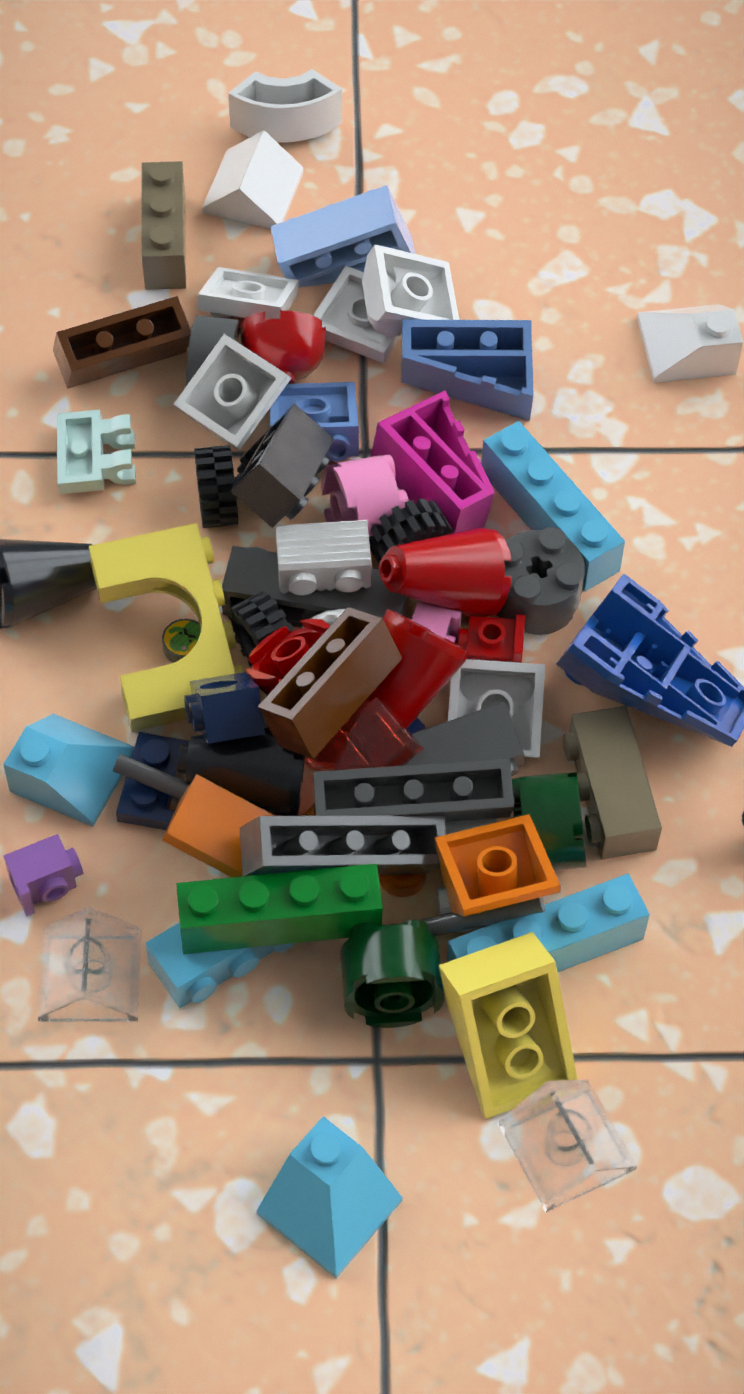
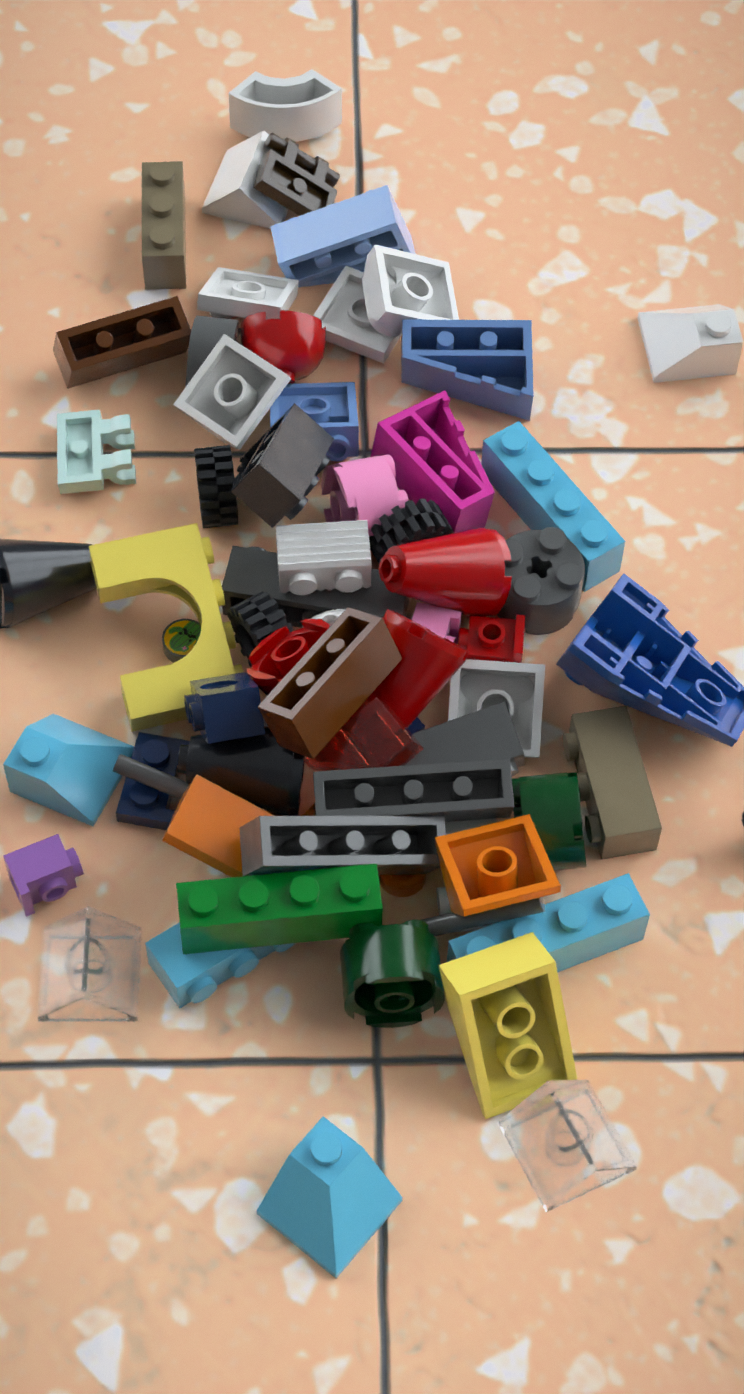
(295, 177): none -> plate

